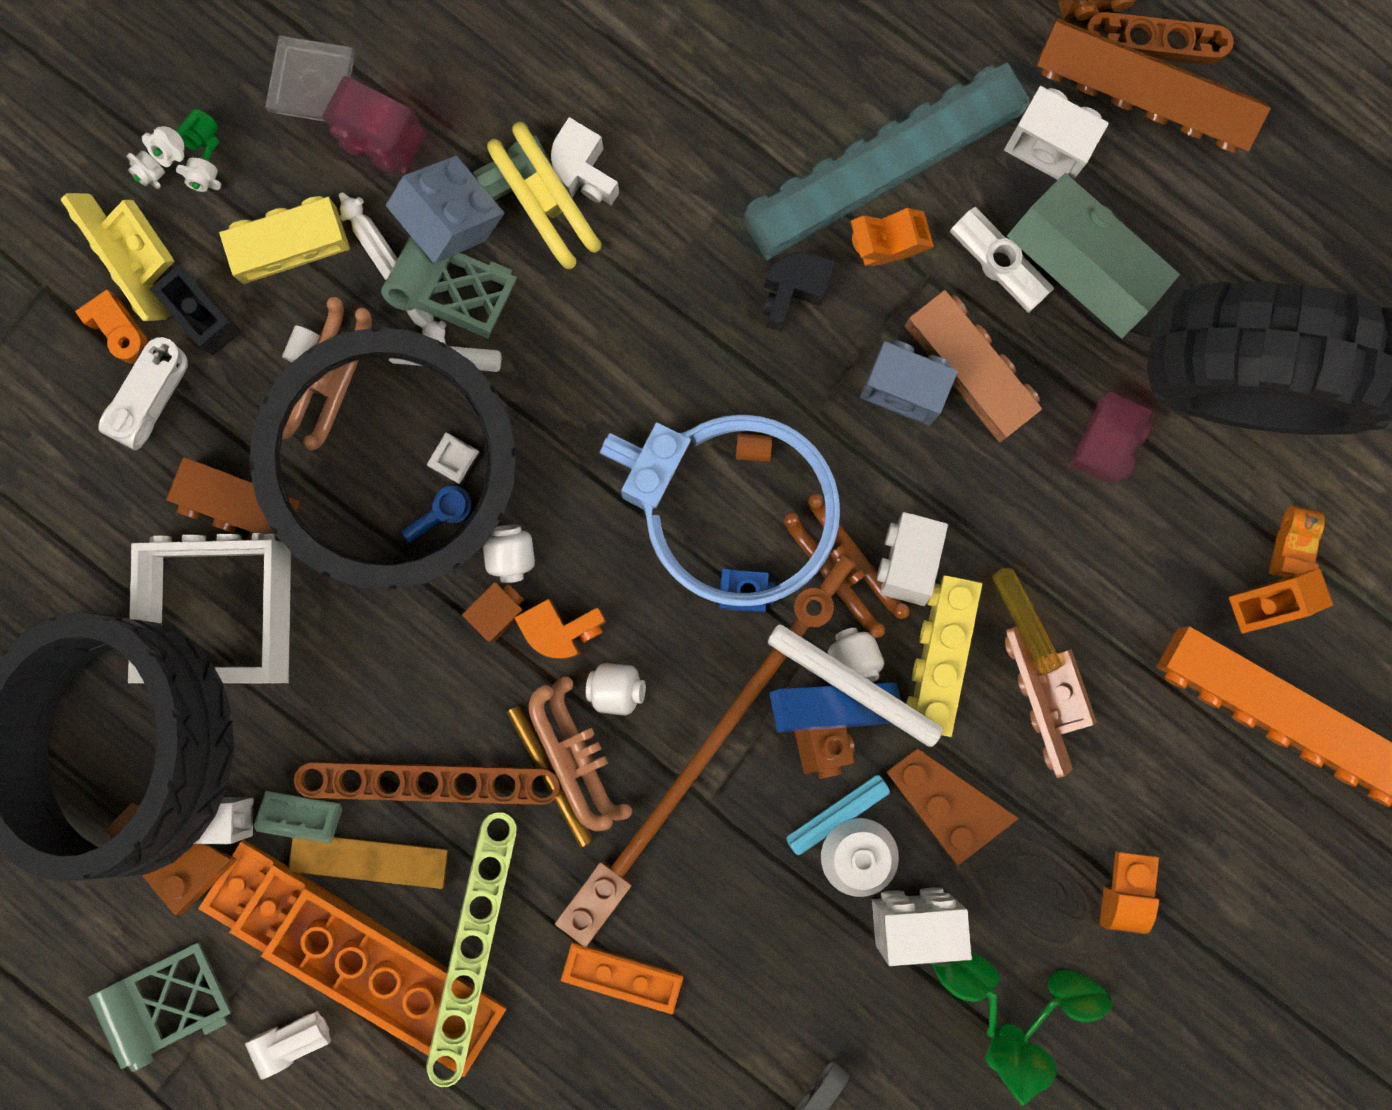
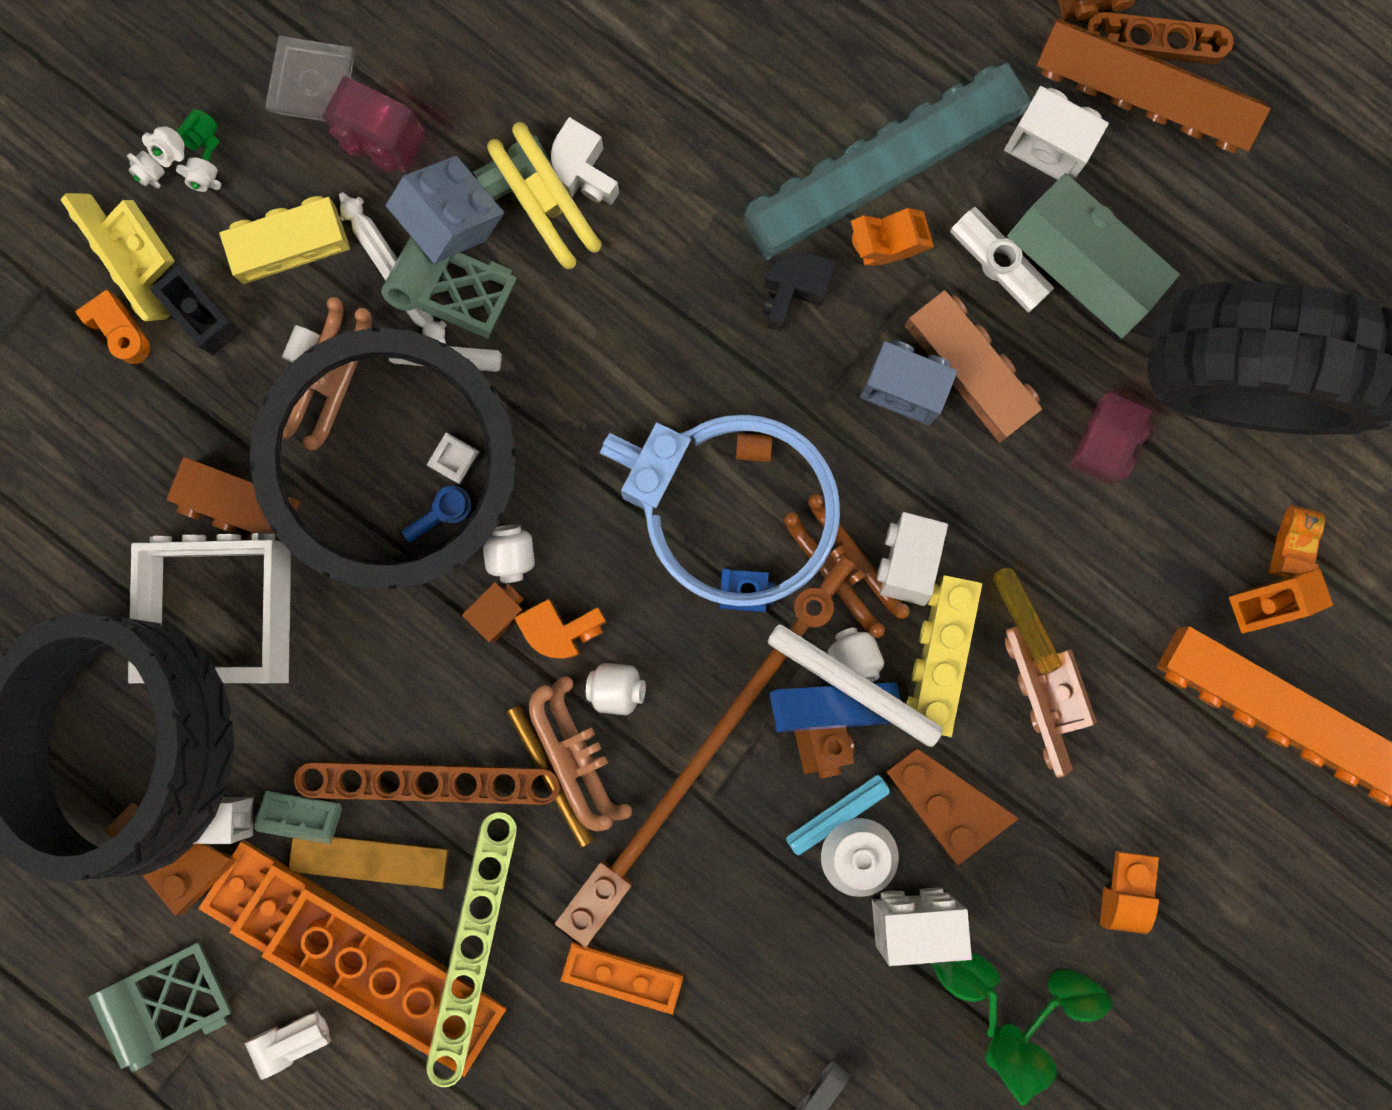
(144, 394): white piece -> none

